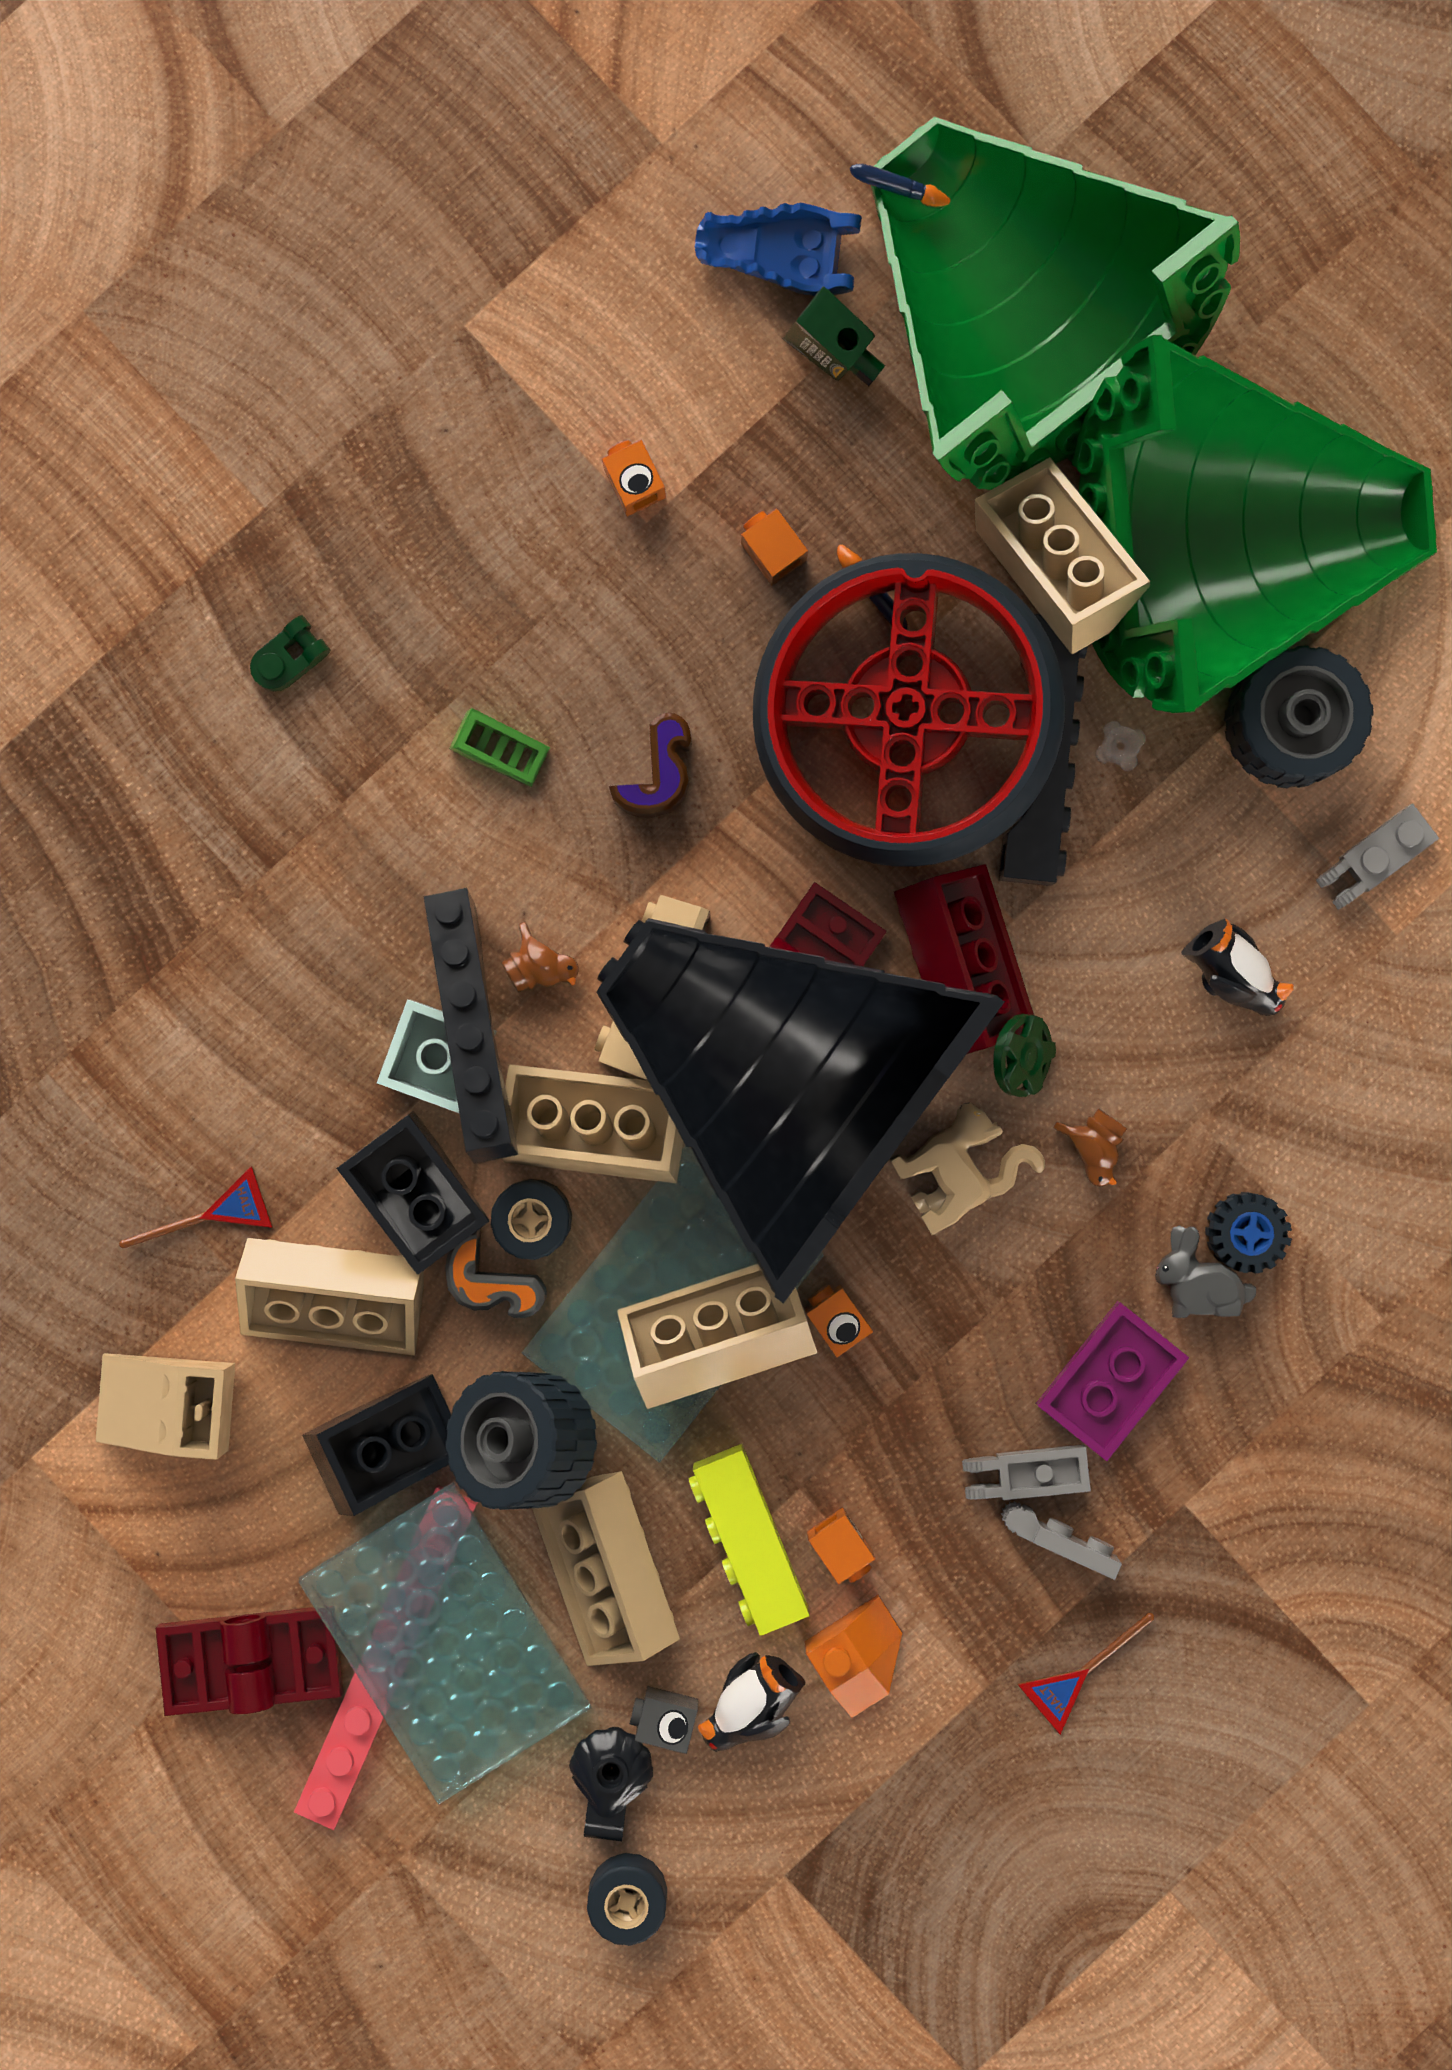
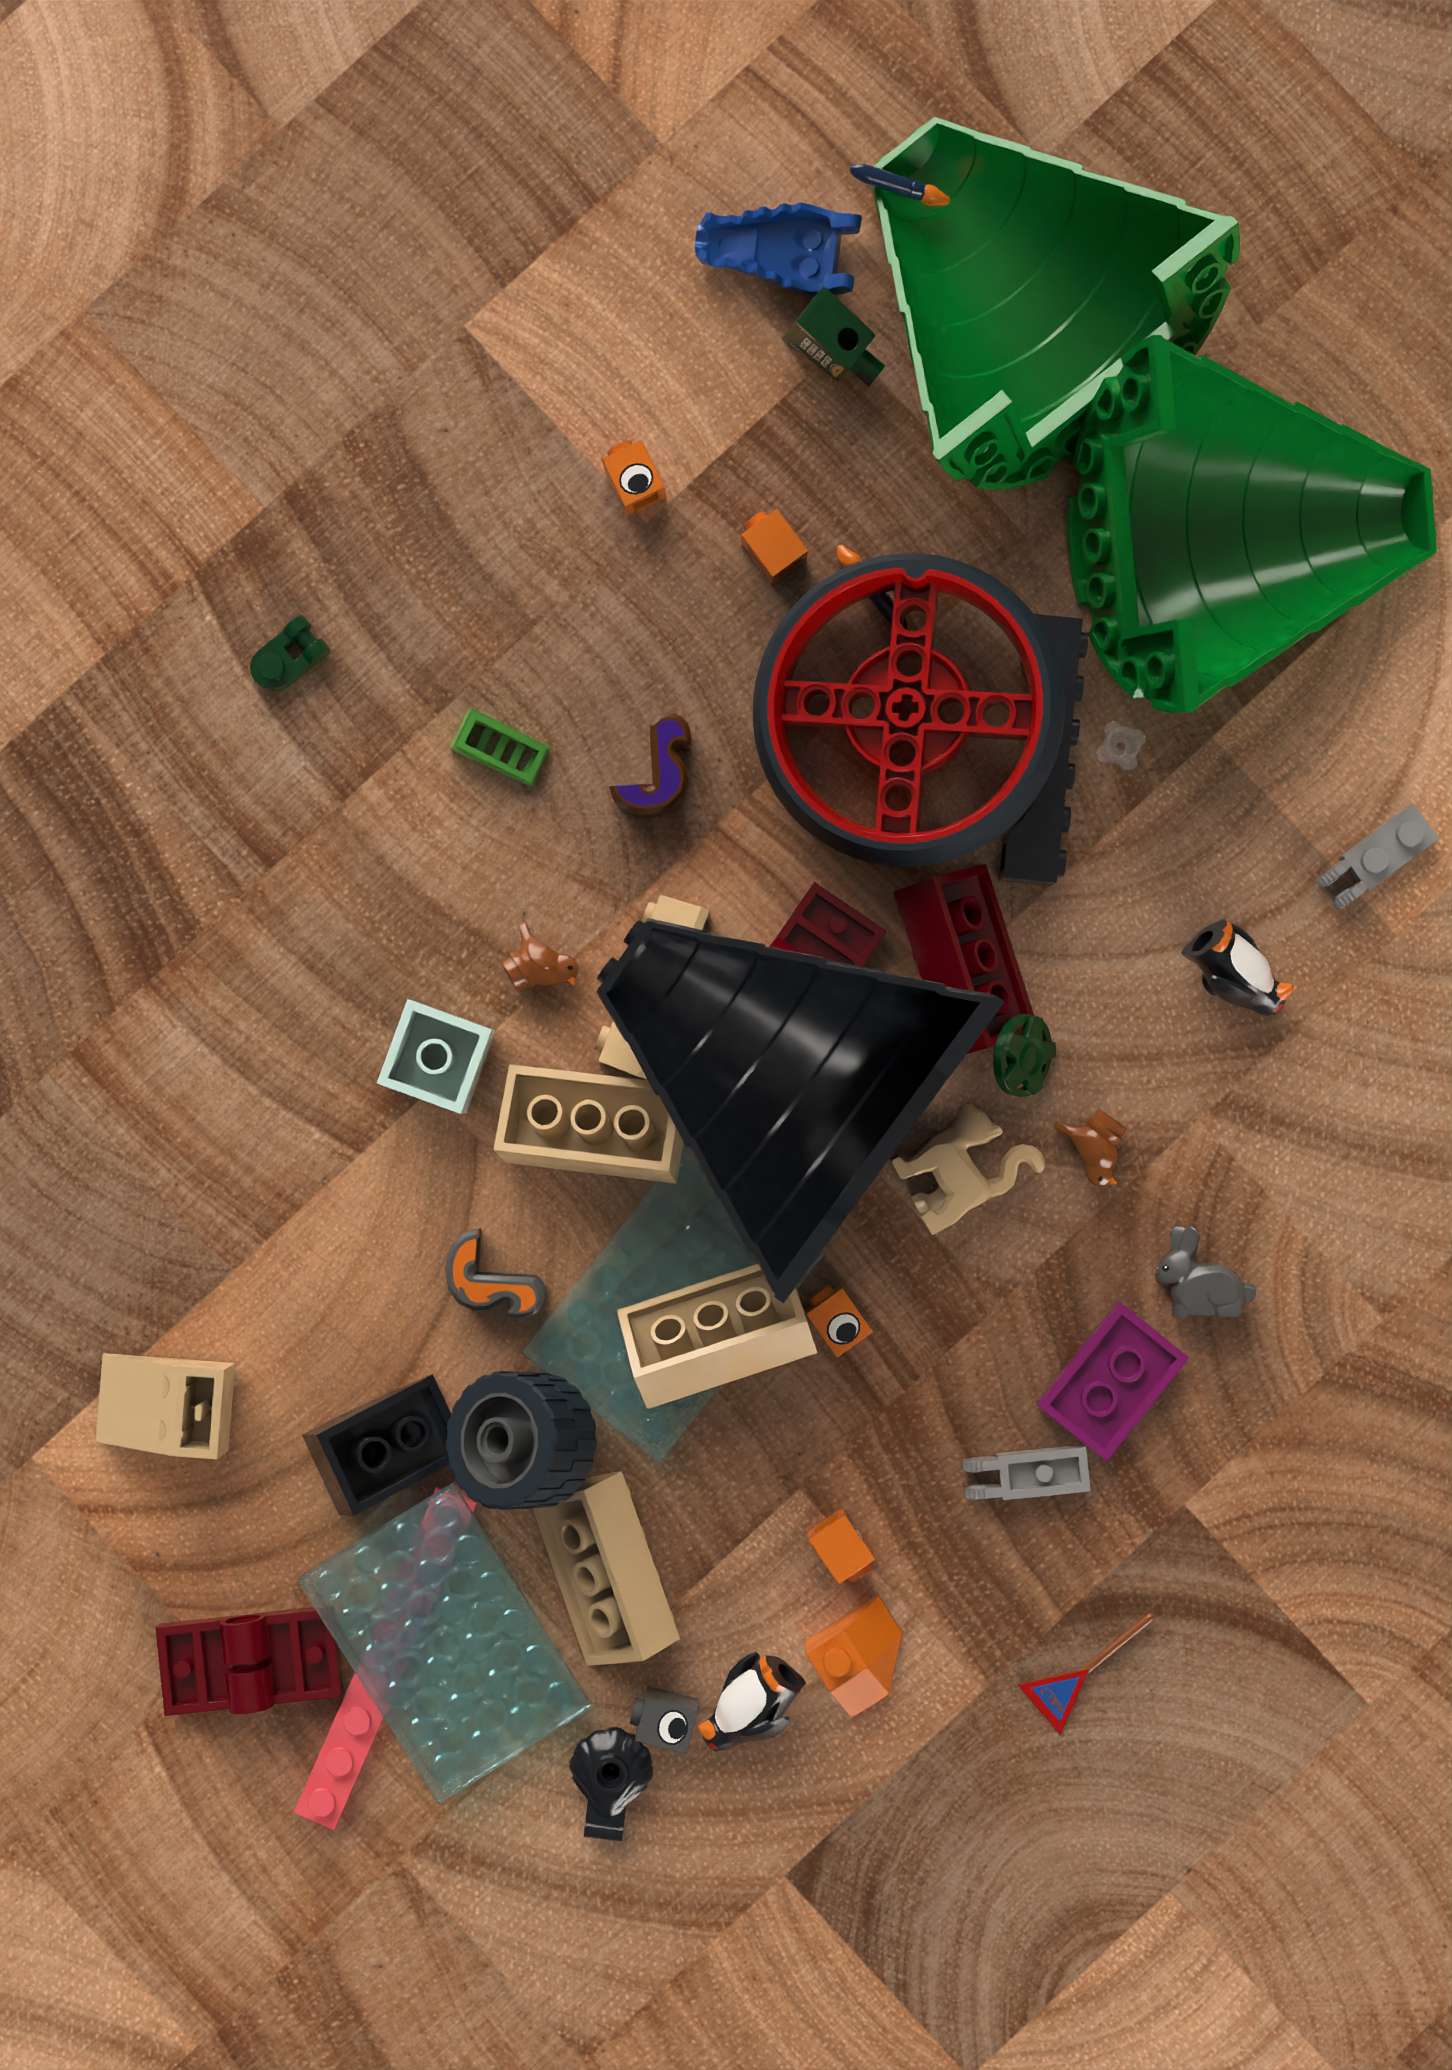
(239, 1205): piece -> none
(329, 1296): tan slope -> none
(414, 1192): black slope -> none
(469, 1027): black arch -> none
(517, 1223): black wheel -> none
(633, 1915): black wheel -> none
(750, 1540): neon yellow brick -> none
(1058, 1538): light grey hinge -> none
(1060, 554): tan slope -> none
(1264, 1235): black wheel -> none
(1299, 717): wheel -> none

